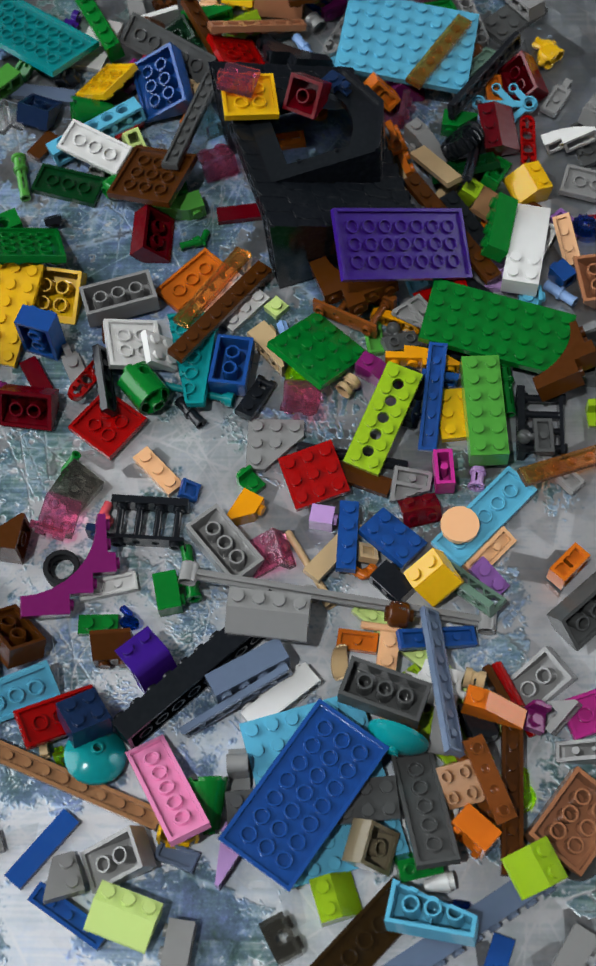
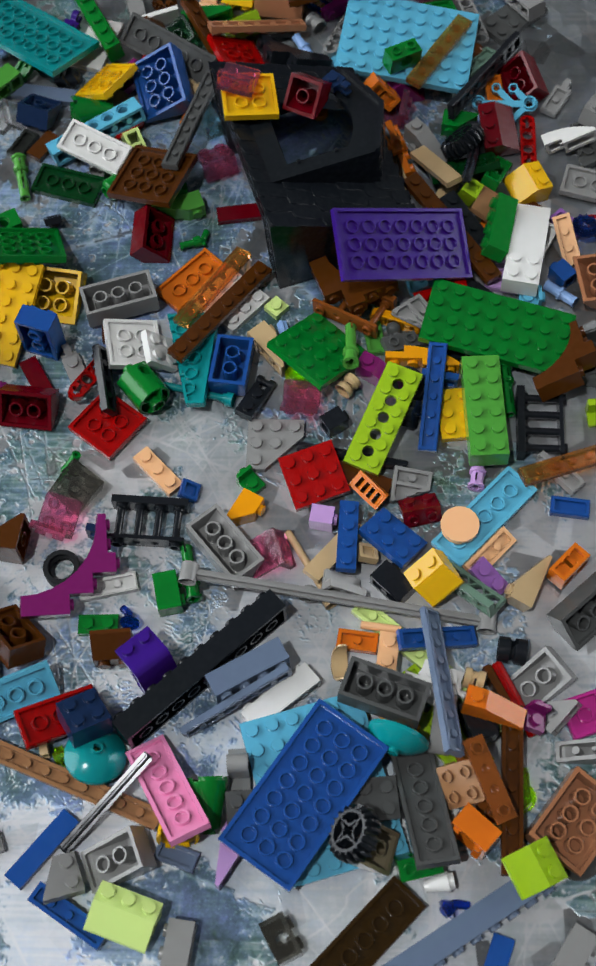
(23, 142): none -> pearl dark grey tile
(106, 508): coral arm -> none
(106, 802): none -> axle
(190, 413): black pin -> none
(268, 614): light grey slope -> none
(290, 143): orange tile -> none
(334, 421): none -> black brick
(335, 897): lime slope -> none
(342, 583): none -> light grey panel
(350, 350): none -> bright green pin
(355, 834): none -> black gear
(364, 573): orange arm -> none
(384, 495): none -> orange slope
(398, 614): reddish brown head -> none
(402, 56): none -> green brick
(428, 917): medium azure wedge -> none
(443, 471): dark pink brick -> none
(512, 650): none -> black wheel
(525, 588): none -> tan slope
(542, 436): dark grey plate -> none
(548, 52): yellow animal -> none
(569, 507): none -> blue tile

